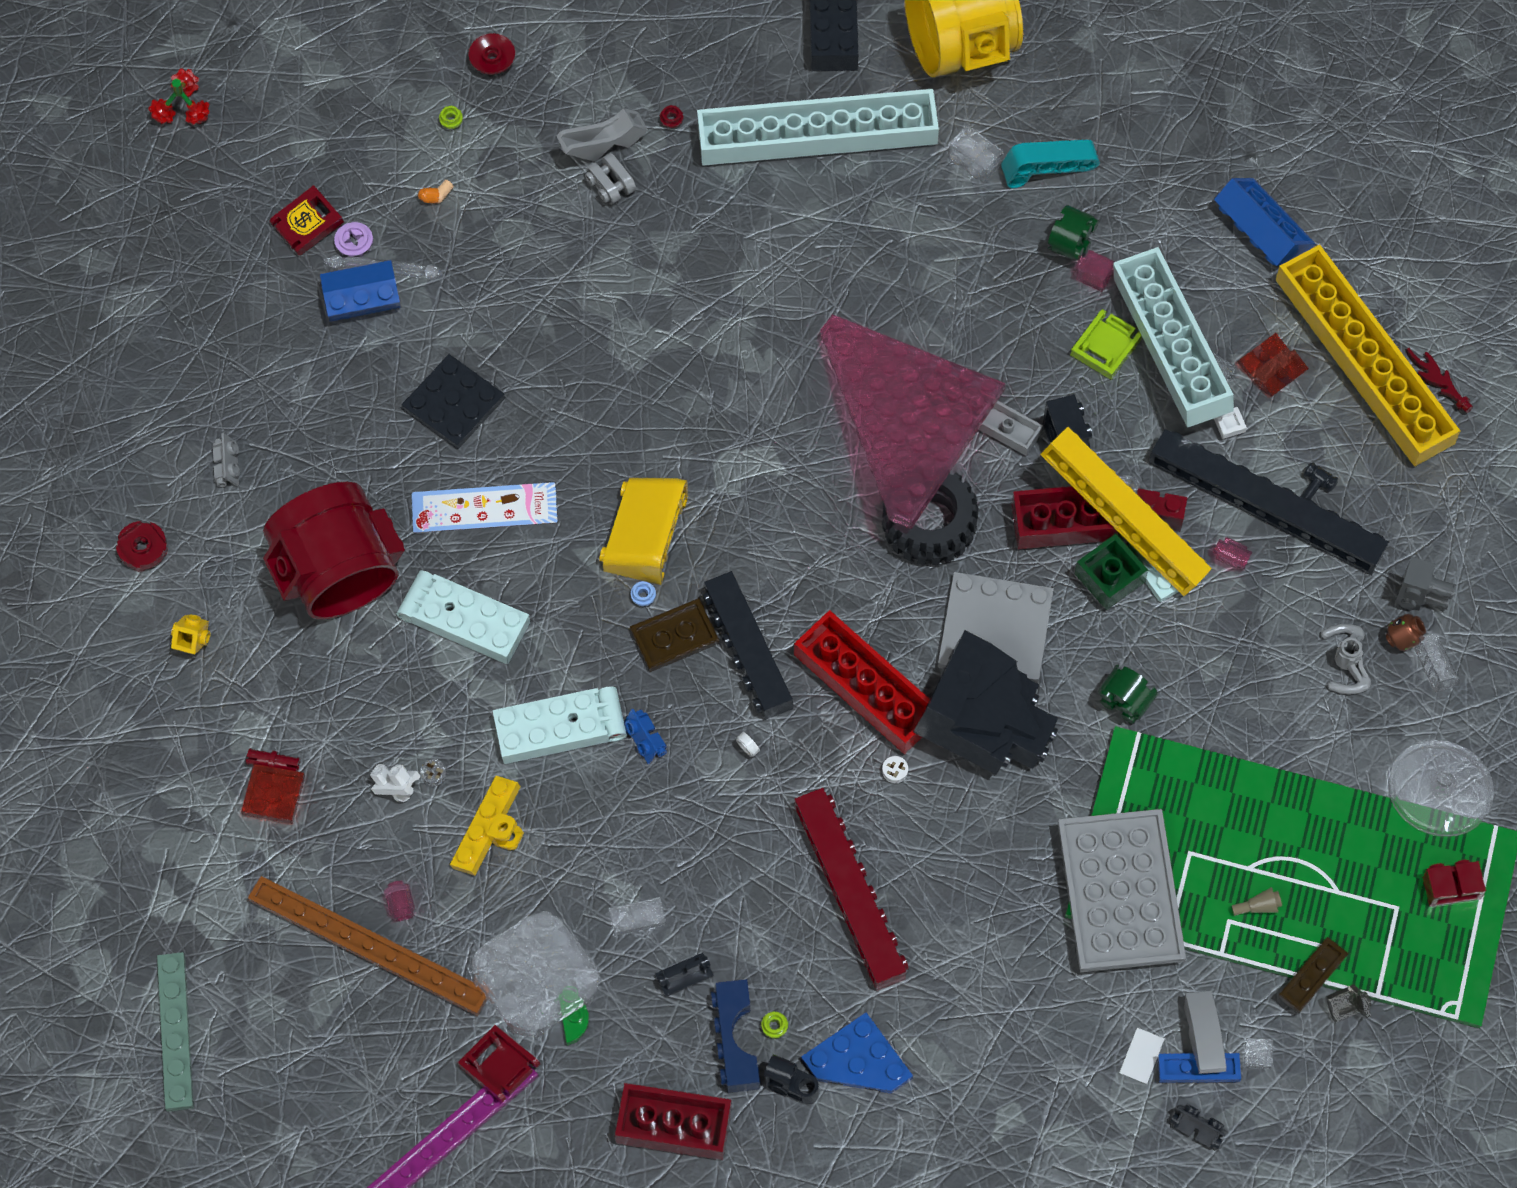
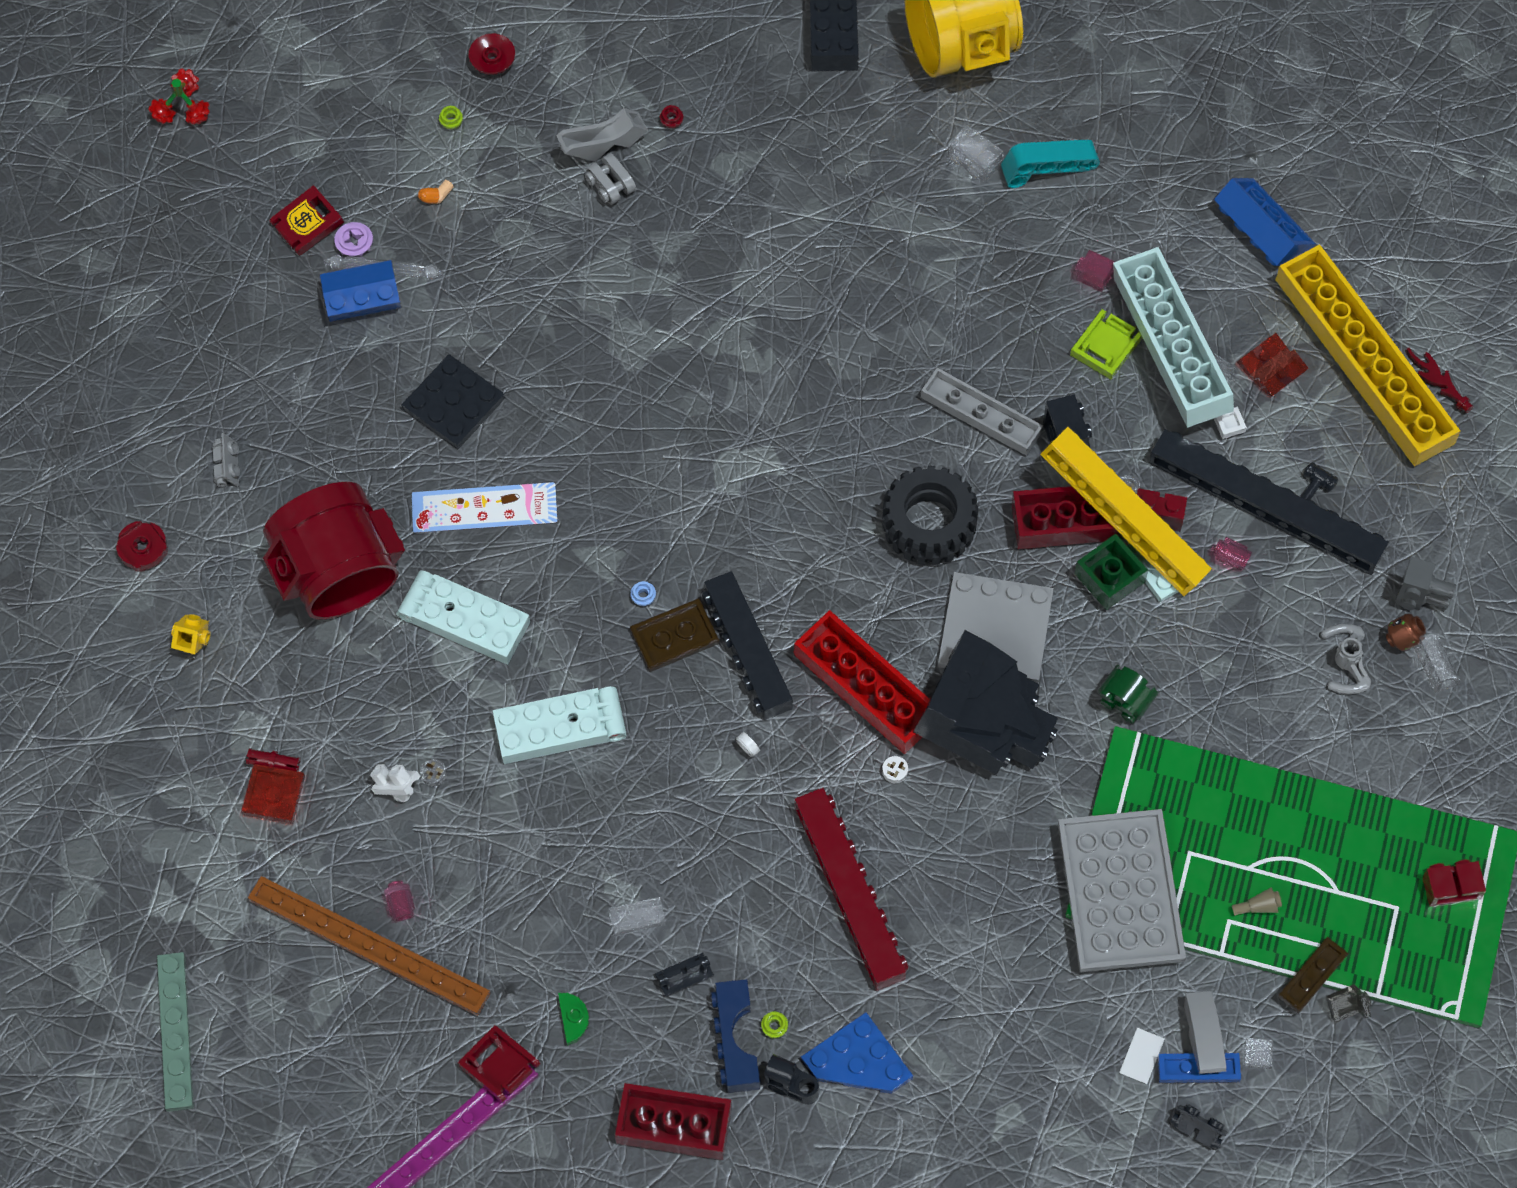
(489, 826): yellow plate -> none
(535, 974): clear plate -> none
(638, 726): blue hinge -> none
(644, 528): yellow windscreen -> none
(817, 127): light aqua brick -> none
(907, 411): clear pink plate -> none
(1072, 233): dark green brick -> none
(1441, 788): clear dish -> none

